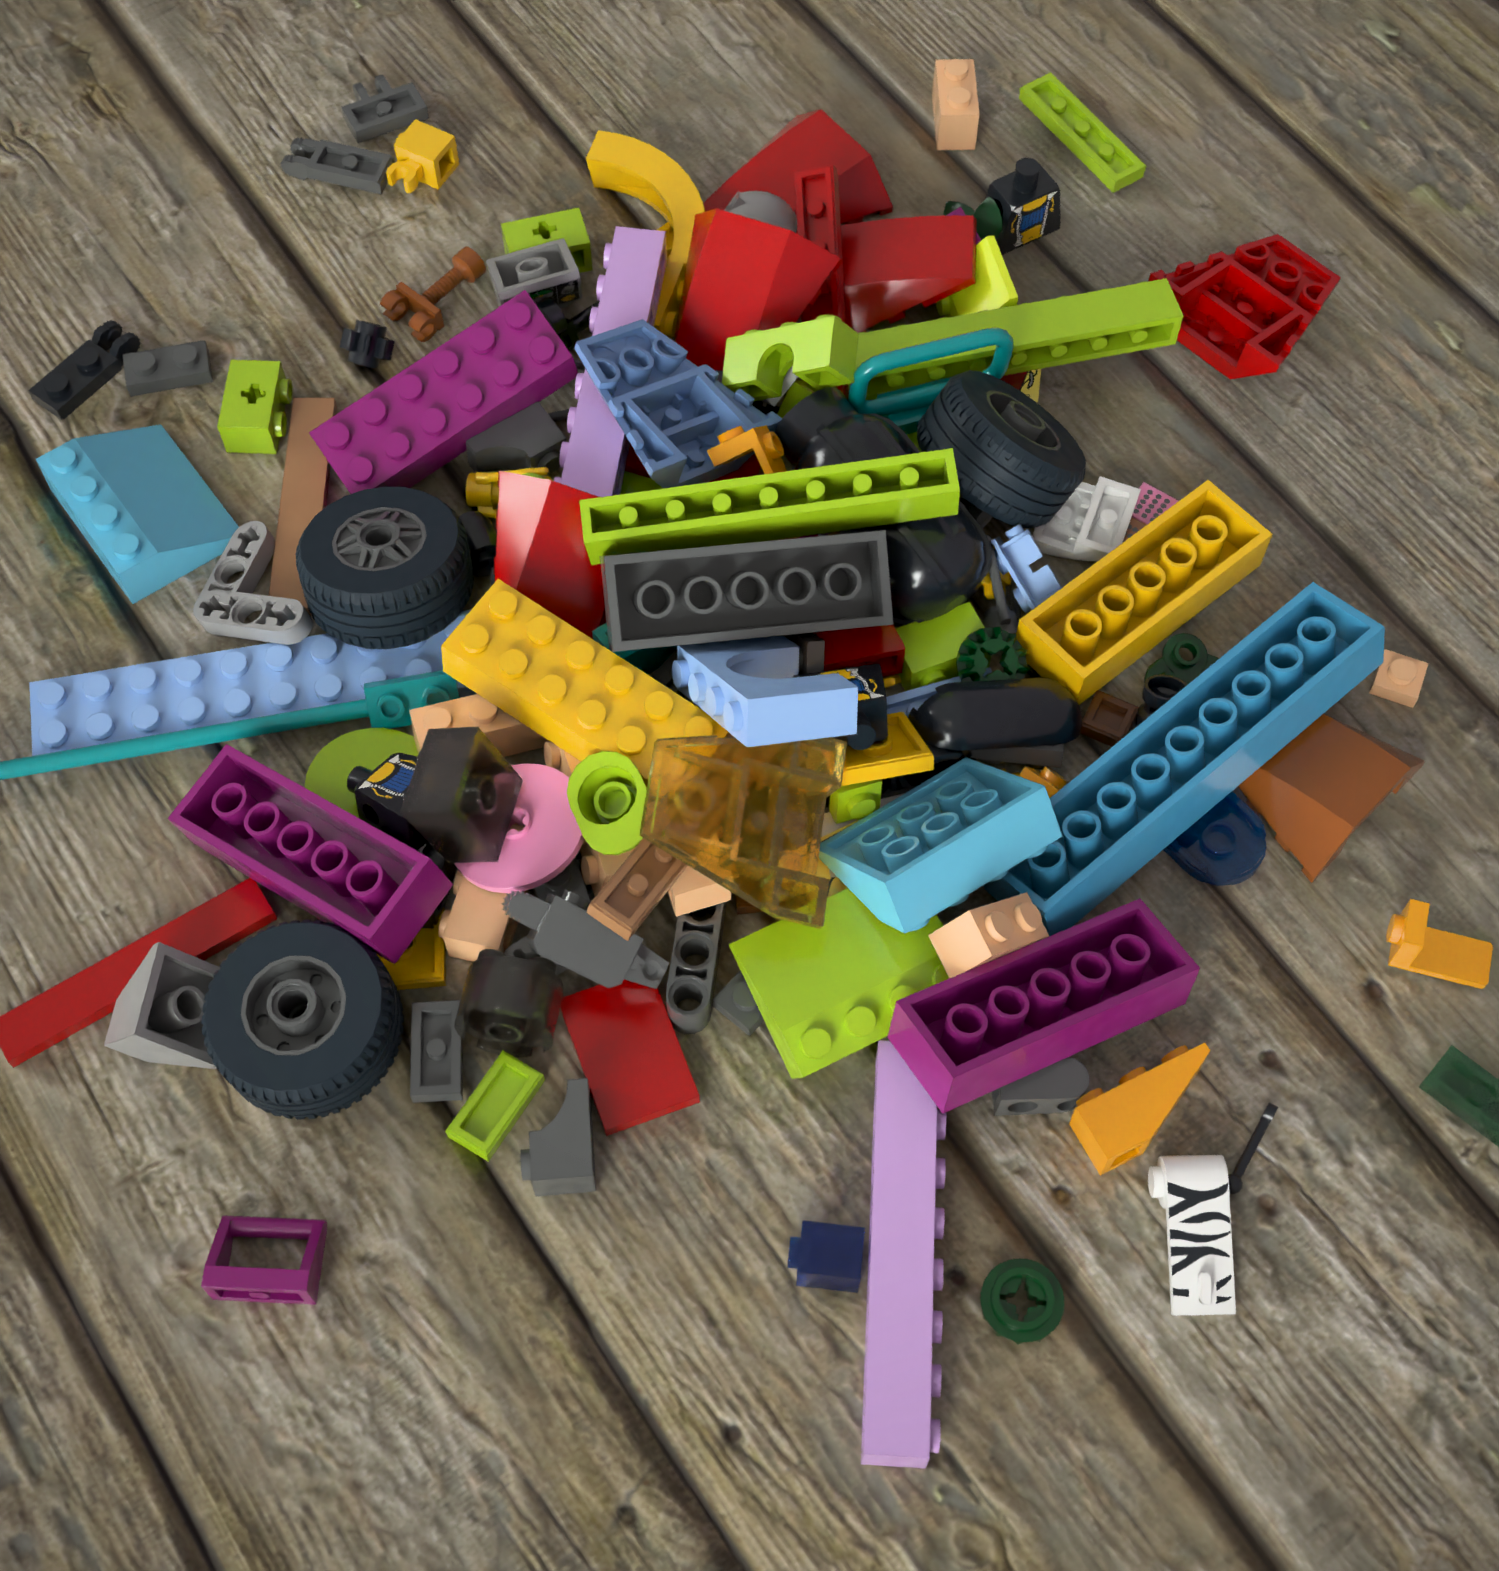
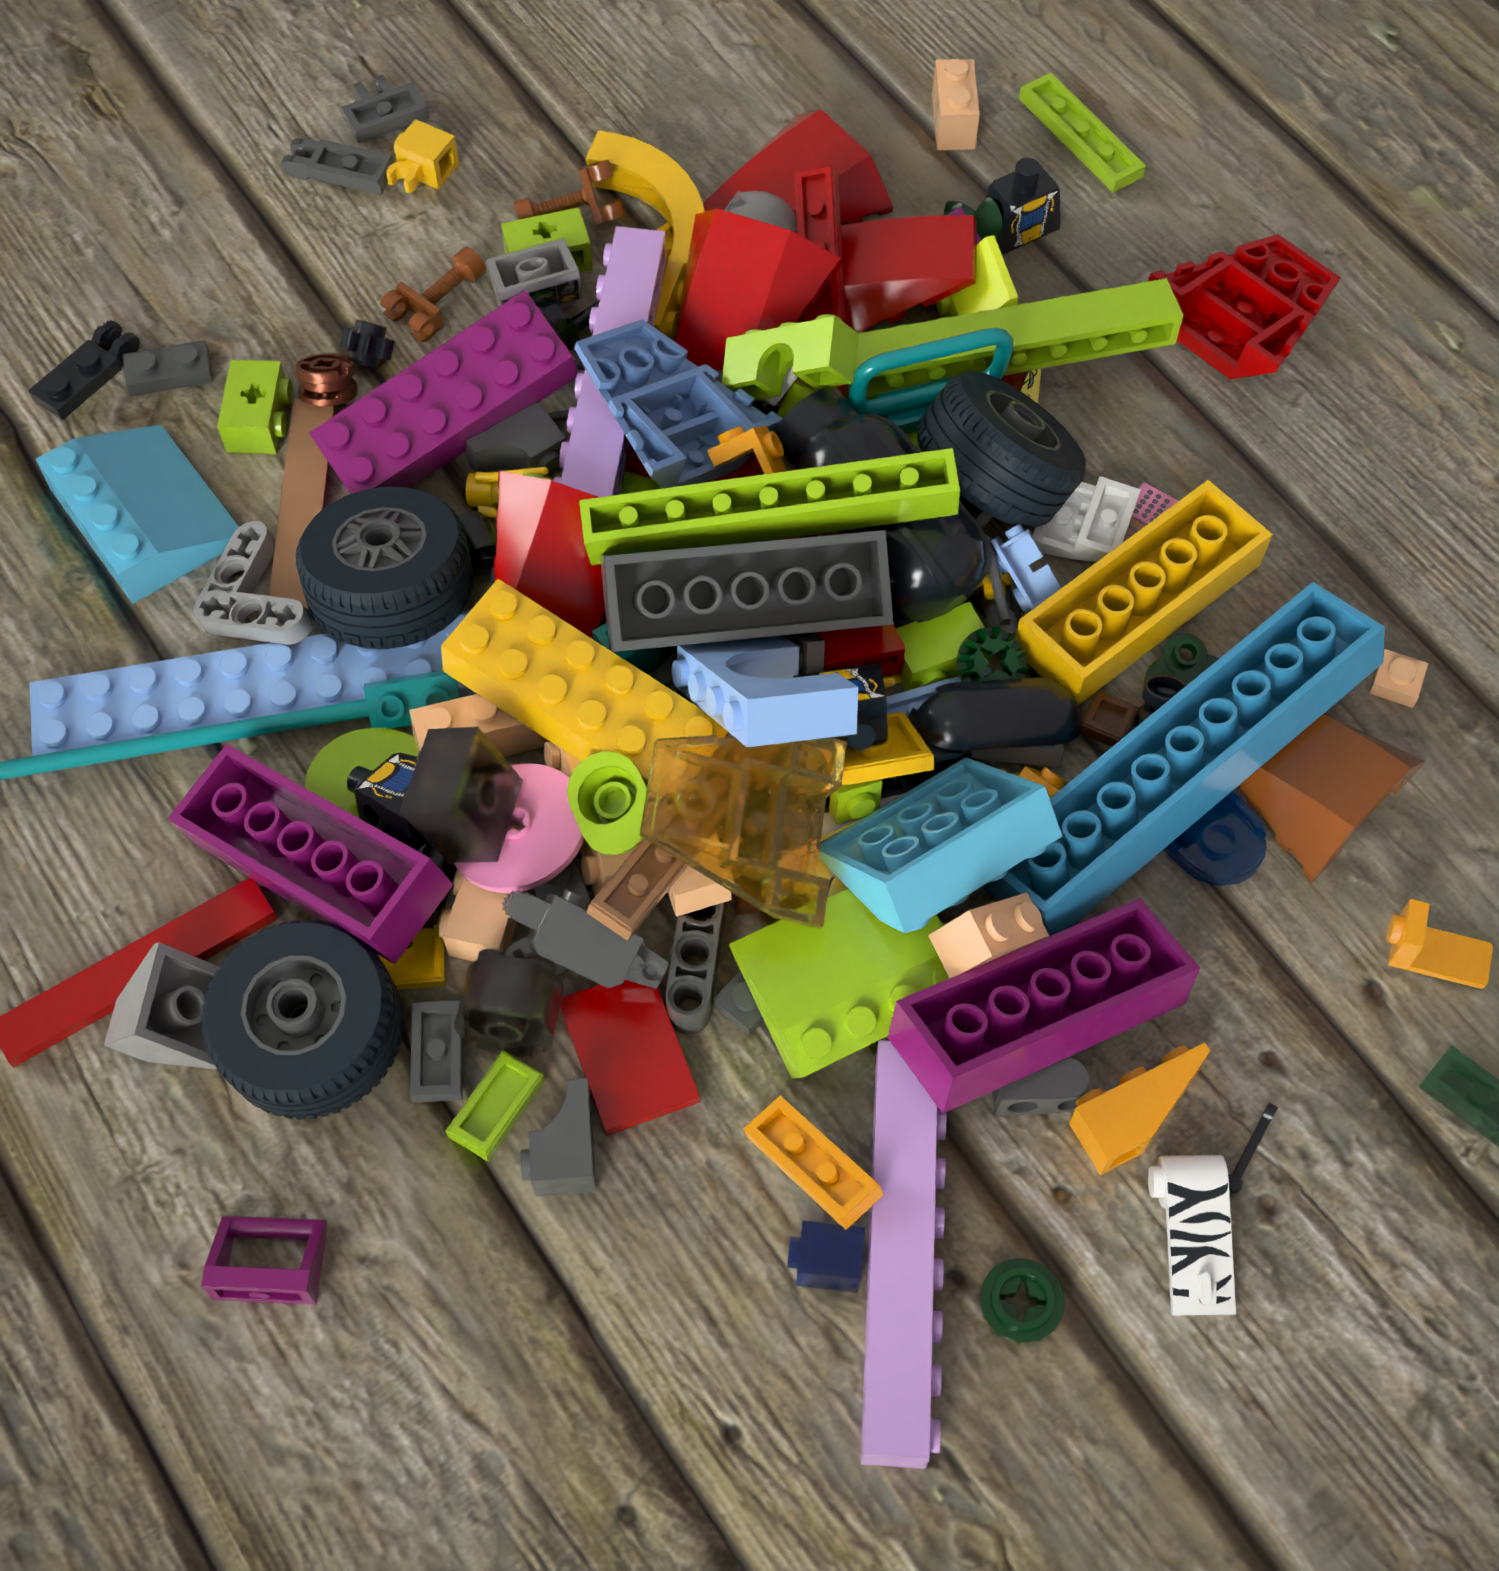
(326, 379): none -> copper wheel
(595, 172): none -> dark orange bar
(813, 1162): none -> light orange plate

